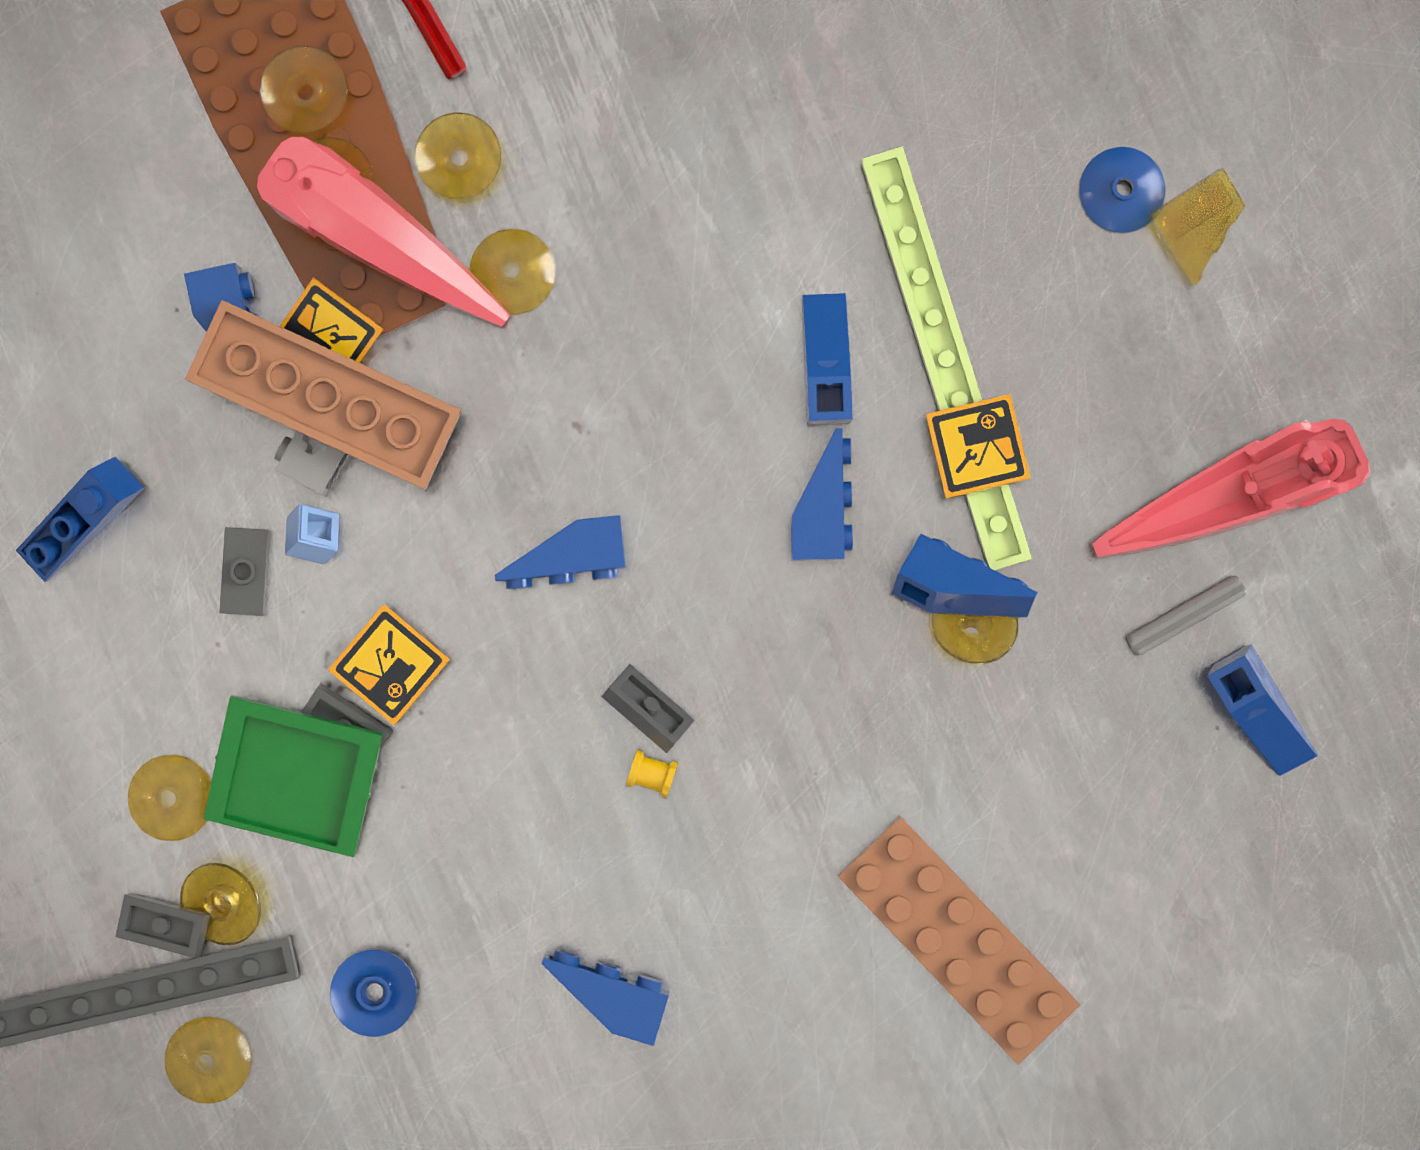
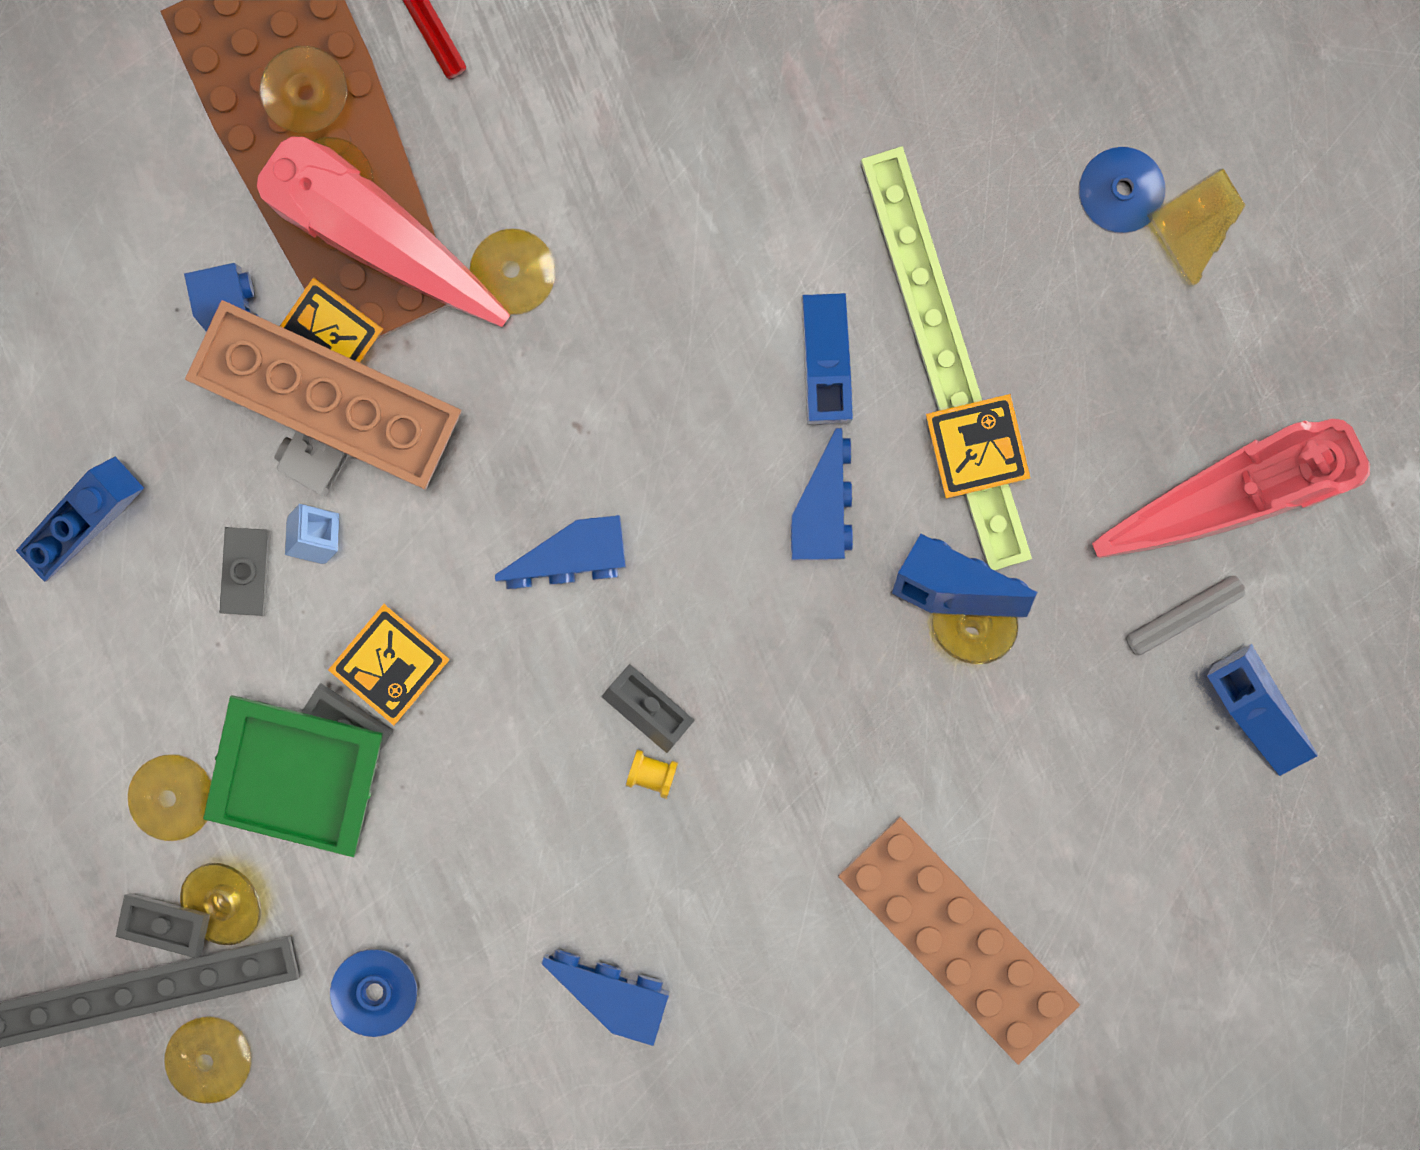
(451, 134): clear yellow dish -> none

